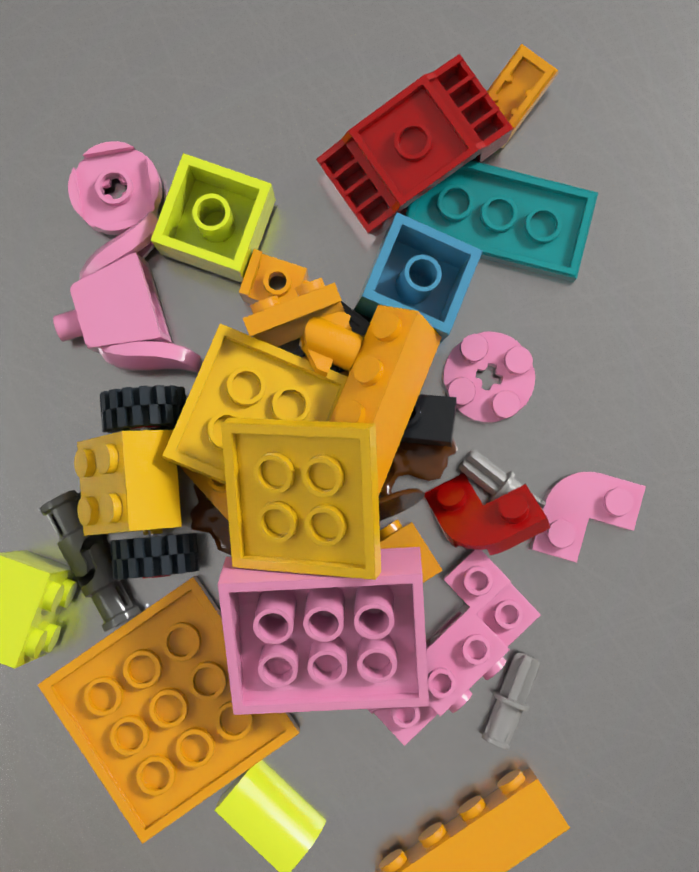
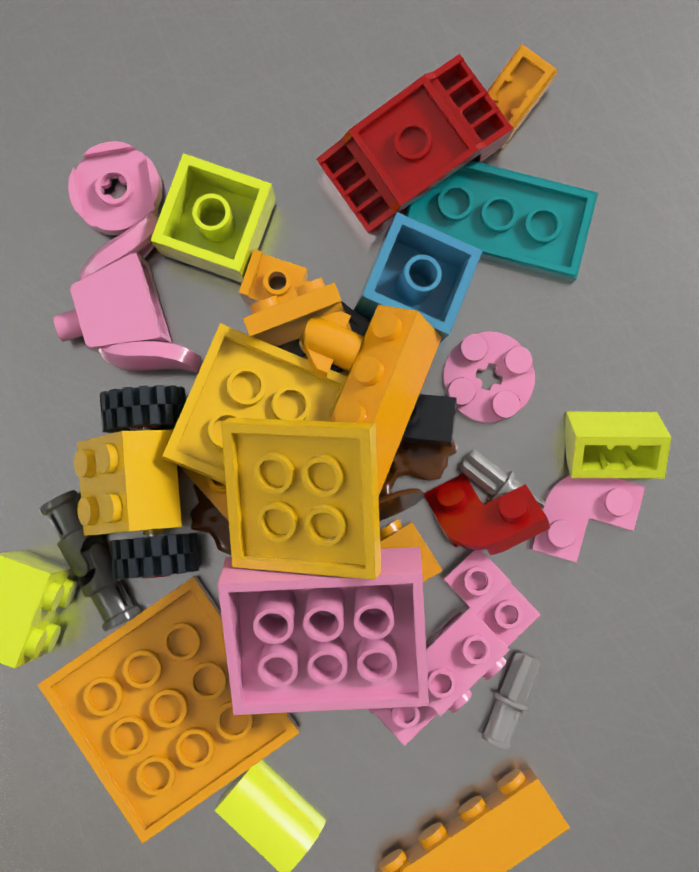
(616, 444): none -> neon yellow brick

